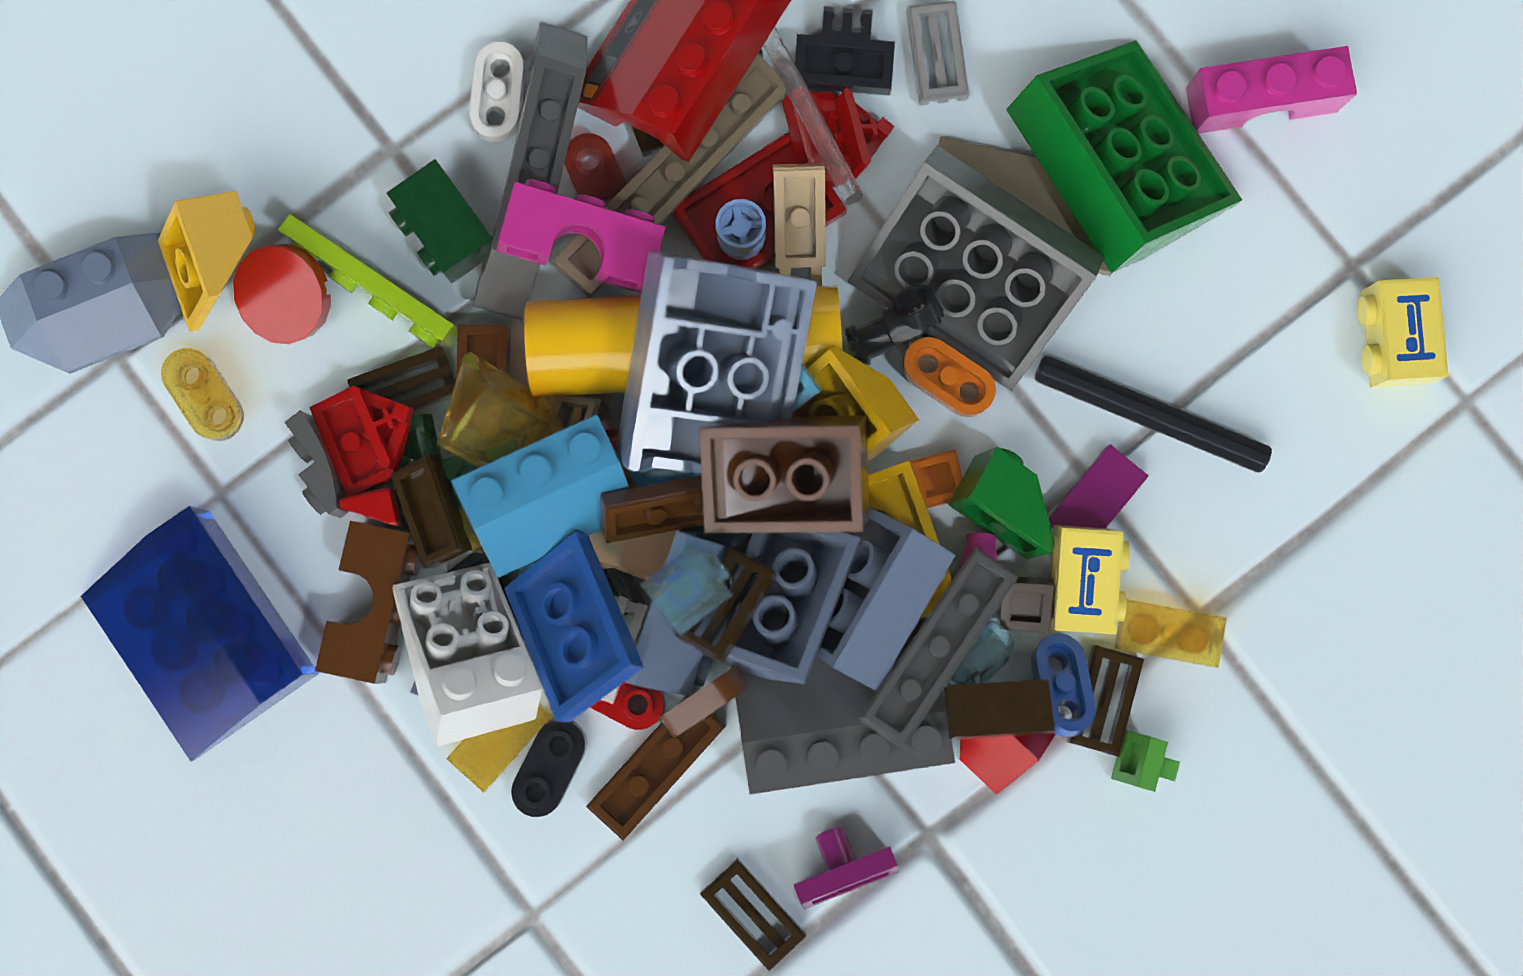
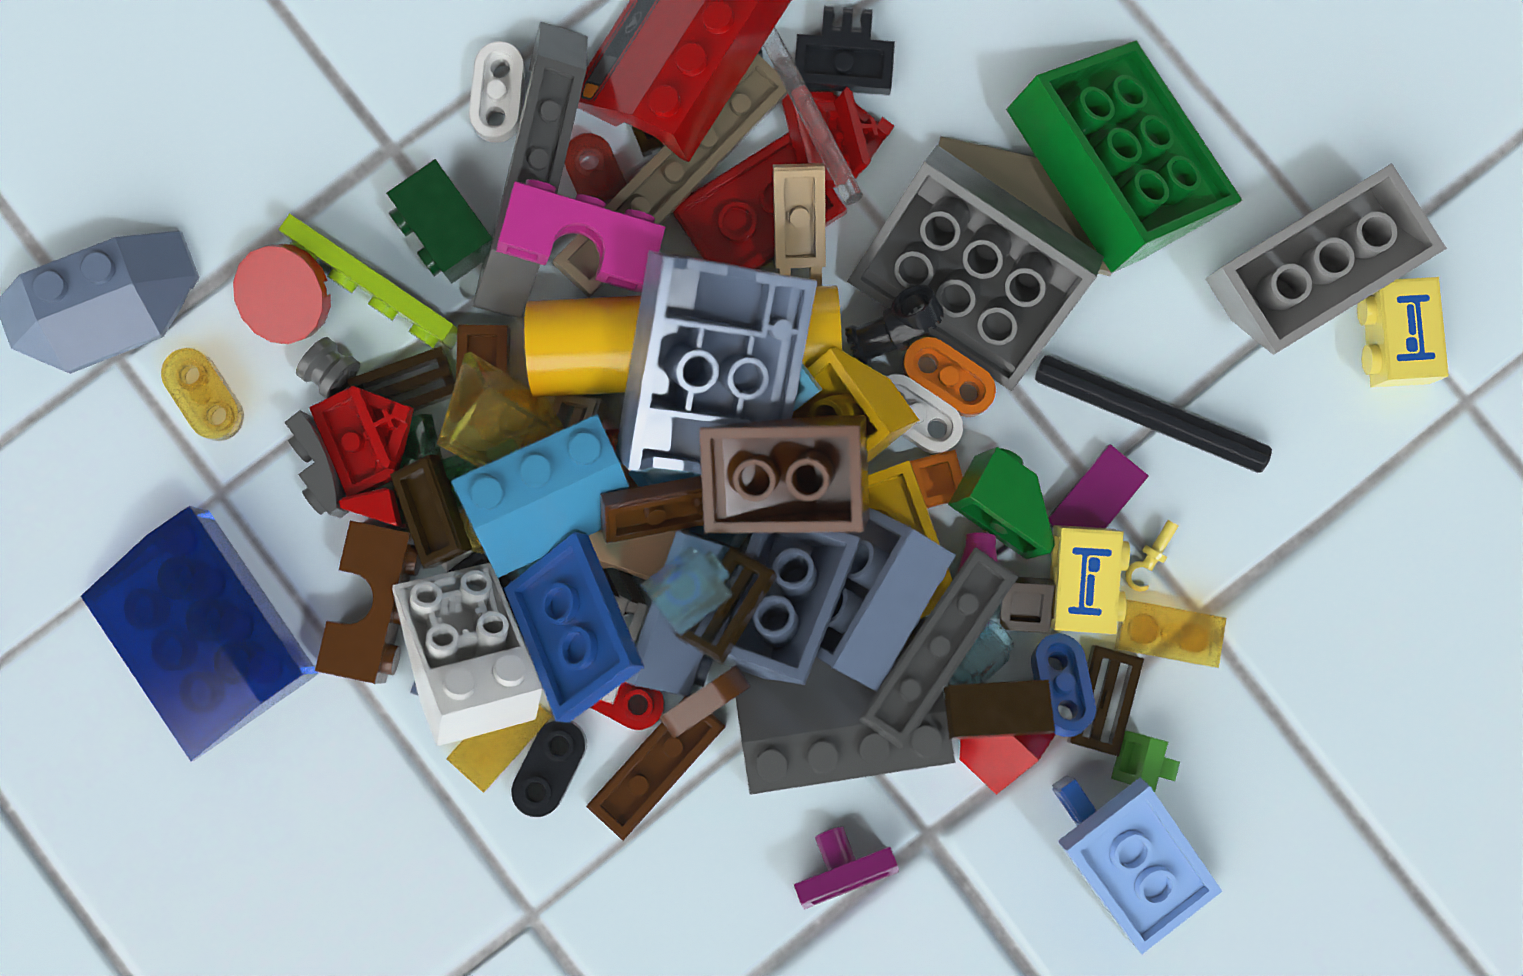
(202, 248): yellow slope -> none
(327, 367): none -> dark grey wheel
(724, 881): dark brown tile -> none
(740, 218): light blue wheel -> none
(929, 408): none -> white plate
(941, 92): light grey tile -> none
(1073, 799): none -> blue tile
(1140, 865): none -> light blue plate
(1153, 555): none -> light yellow hand
(1296, 83): dark pink arch -> none
(1326, 261): none -> light grey slope

